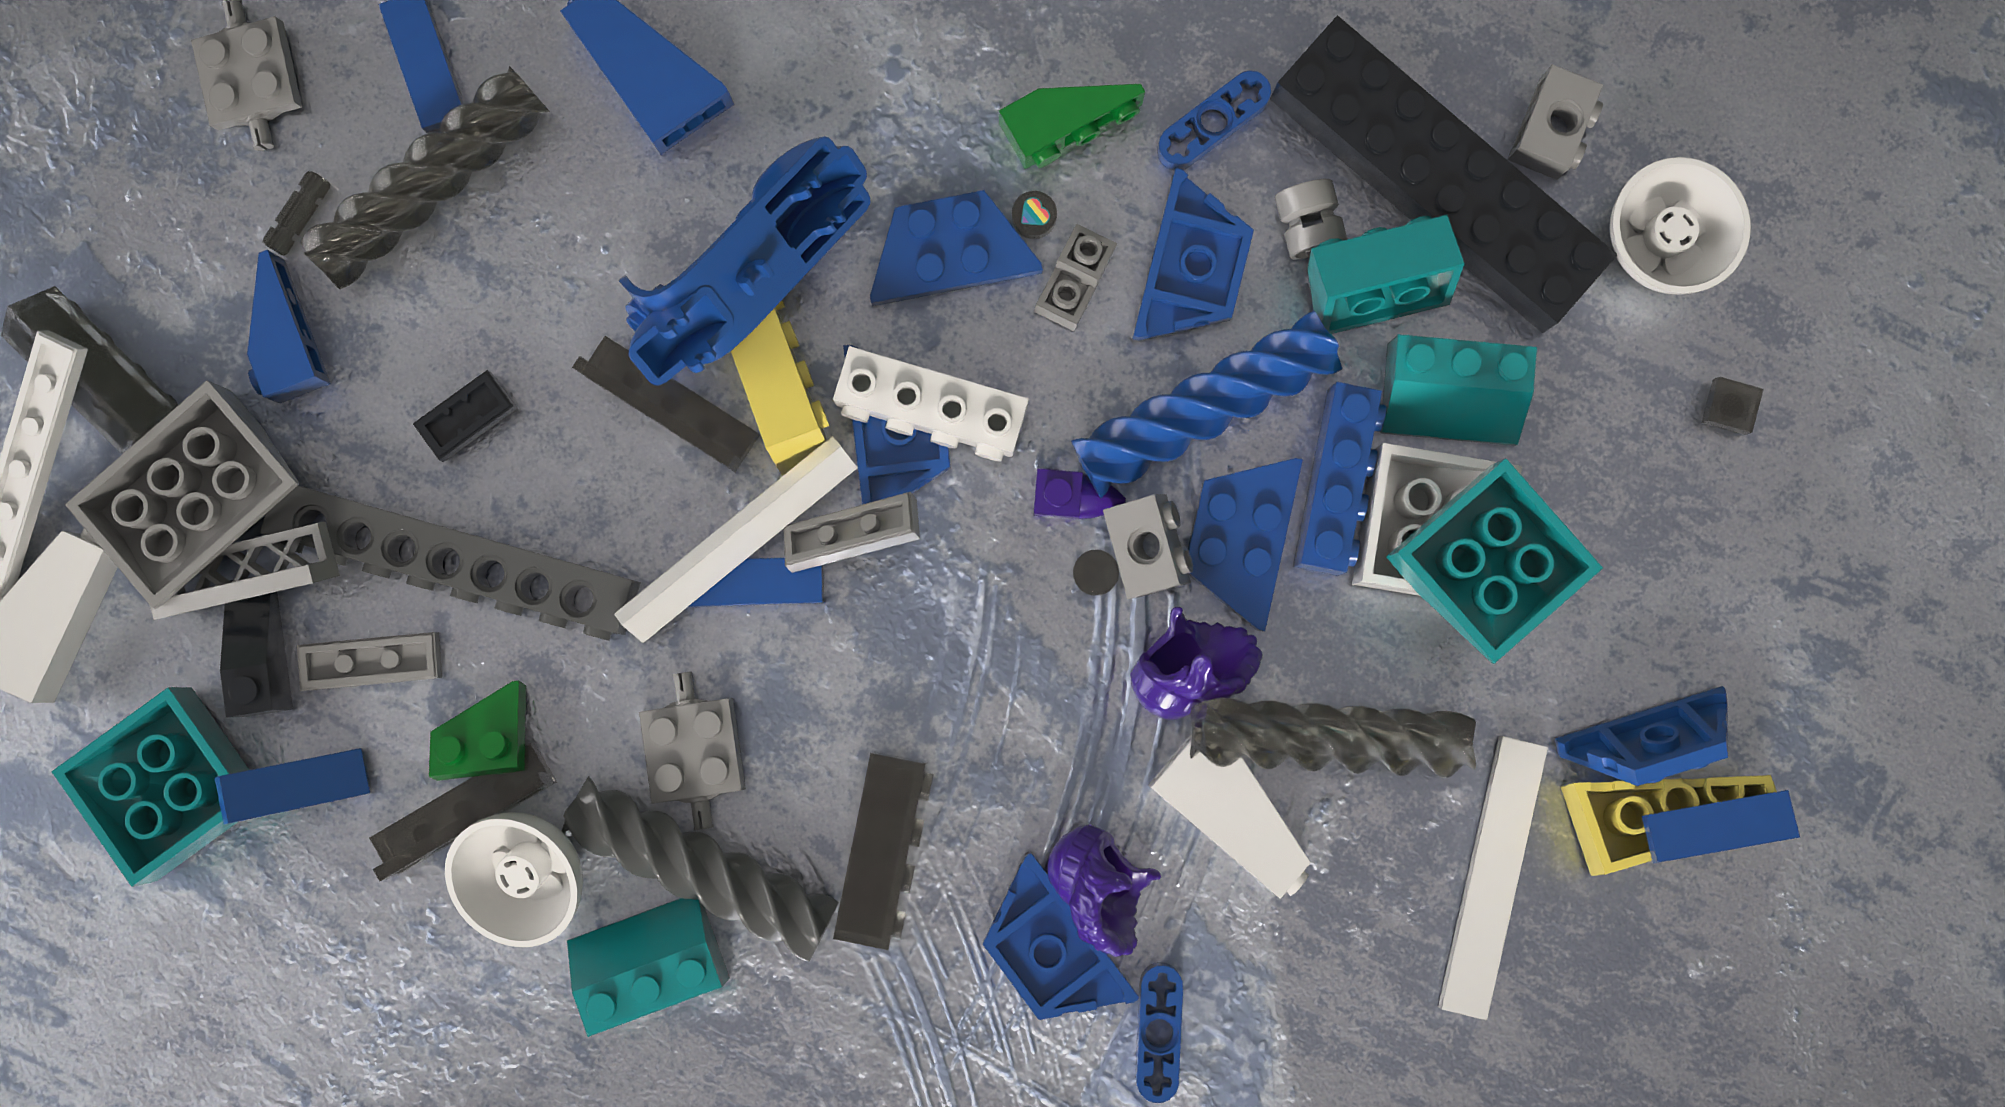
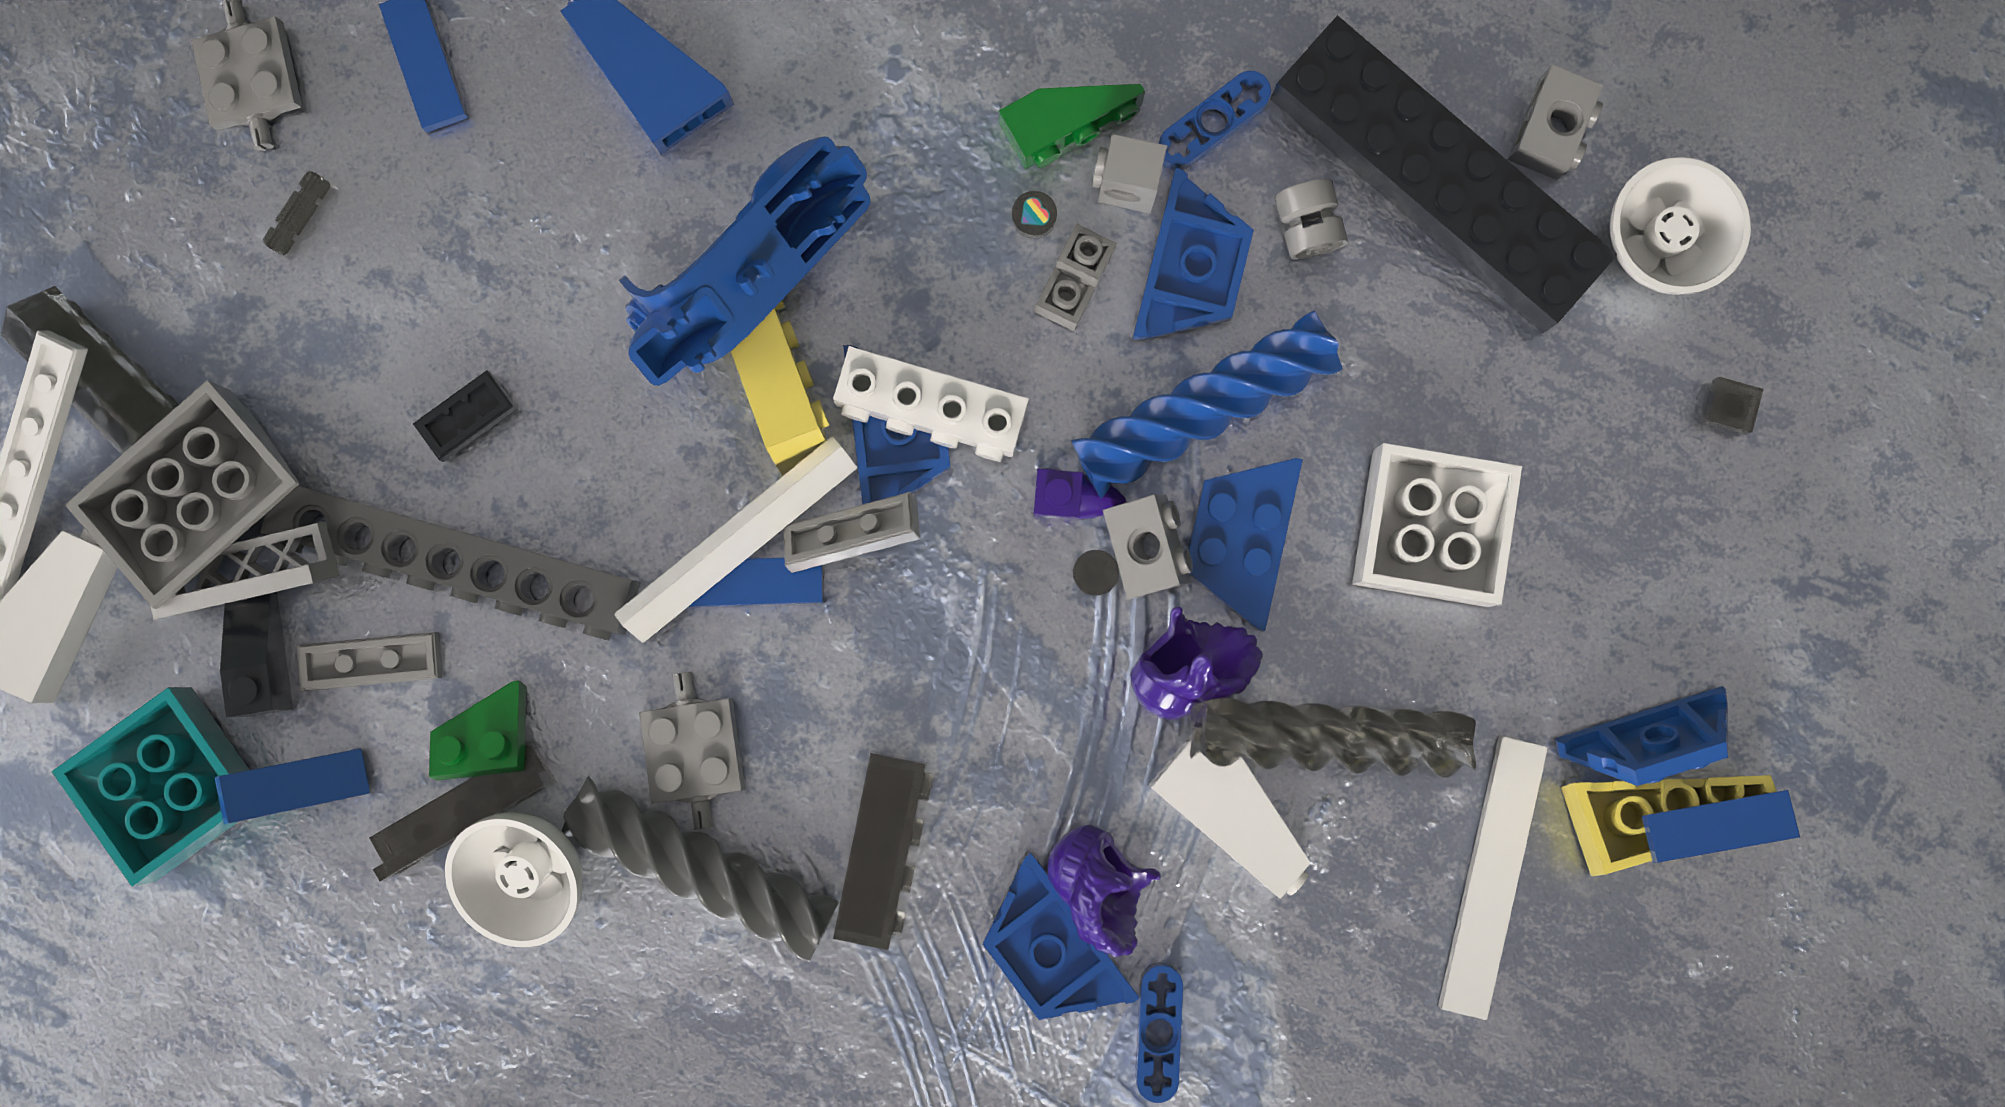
(280, 338): blue slope -> none
(431, 172): clear smoke piece -> none
(644, 964): teal slope -> none
(669, 405): clear smoke fence -> none
(949, 248): blue wing -> none
(1129, 173): none -> light grey brick
(1338, 479): blue brick -> none
(1384, 273): teal slope -> none
(1457, 389): teal slope -> none
(1495, 561): teal slope -> none

